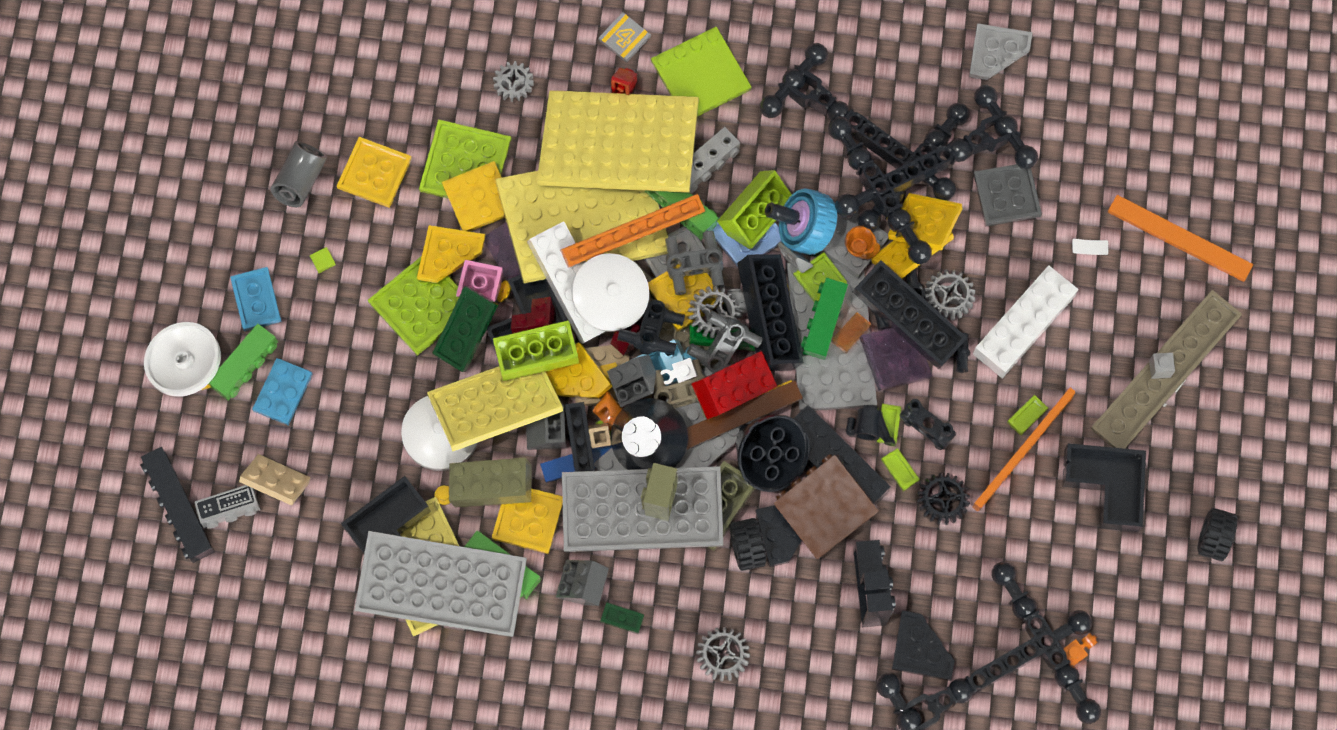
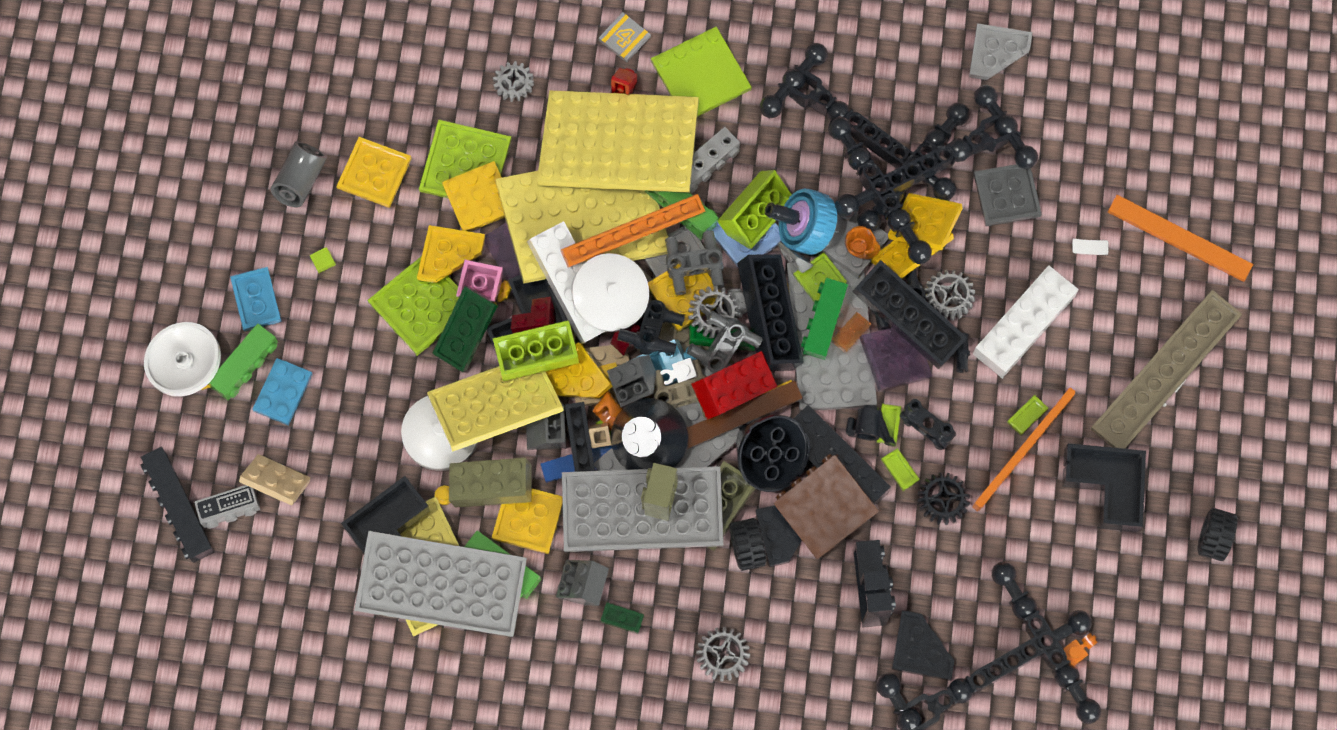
(1162, 365): light grey brick -> none

